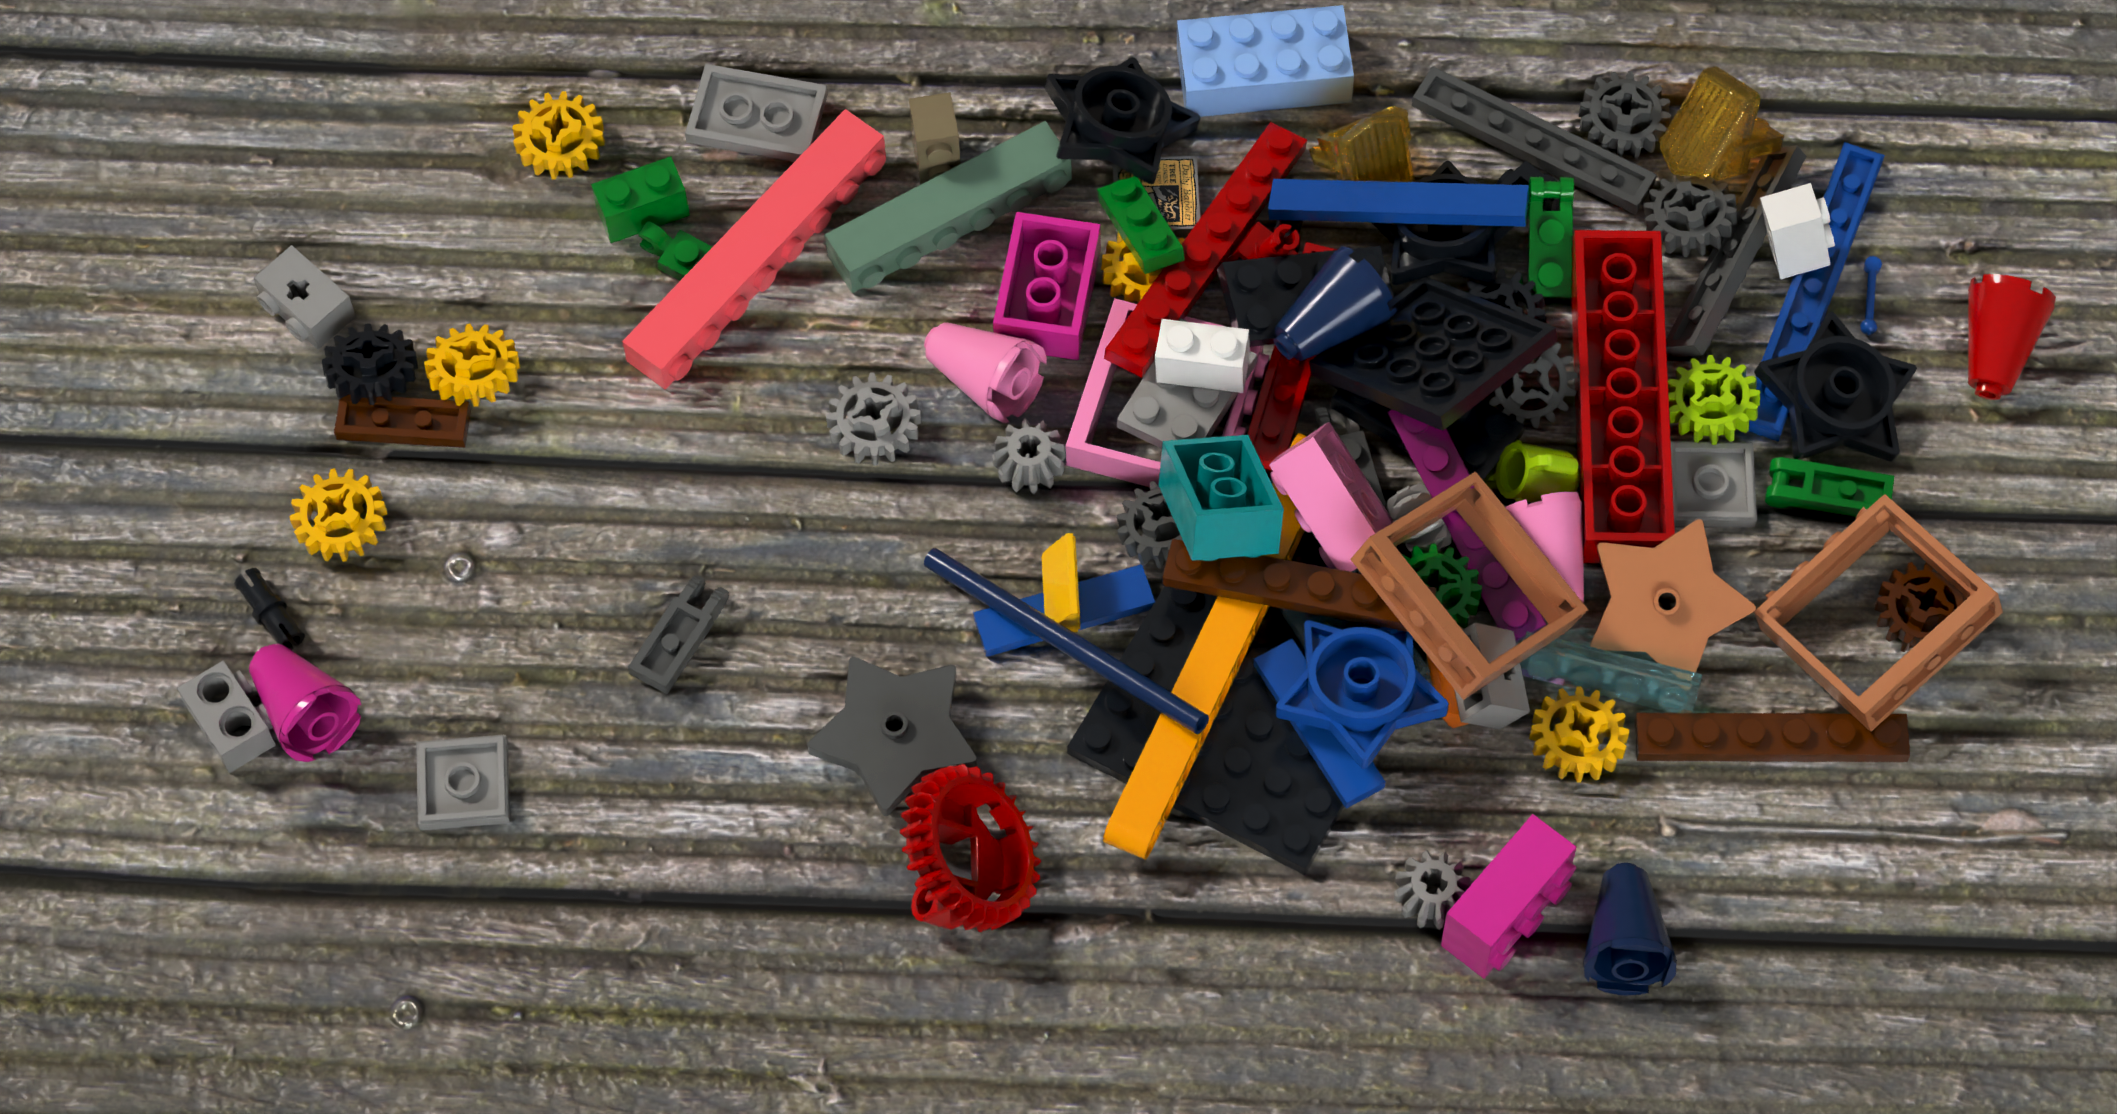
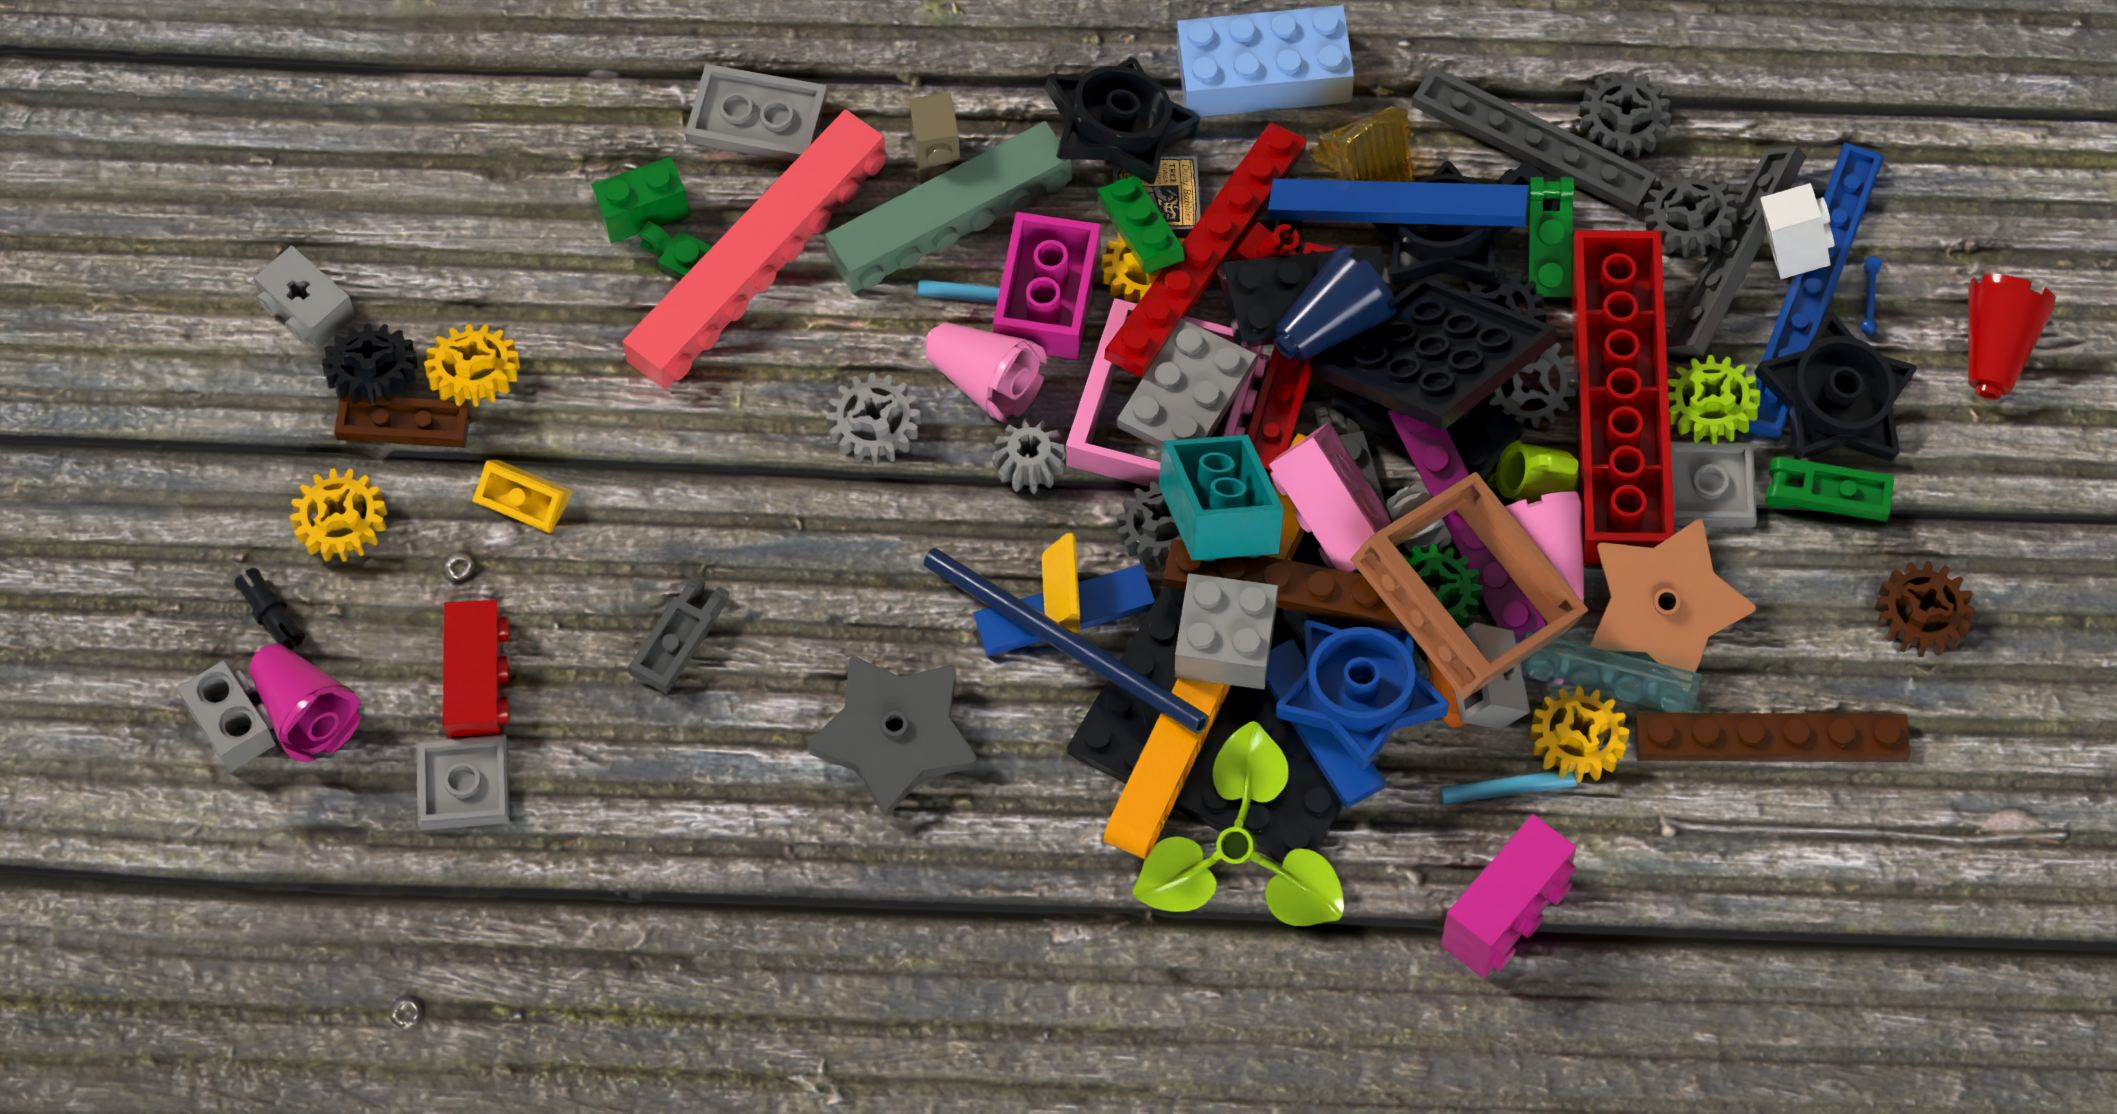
(475, 669): none -> red brick
(521, 495): none -> yellow slope
(558, 135): yellow gear -> none
(946, 813): red piece -> none
(958, 291): none -> medium azure bar
(1179, 877): none -> lime plant
(1202, 355): white brick -> none
(1226, 631): none -> light grey brick
(1416, 881): light grey gear -> none
(1505, 787): none -> medium azure bar
(1628, 935): dark blue cone -> none
(1717, 129): clear yellow piece -> none
(1926, 656): nougat window -> none

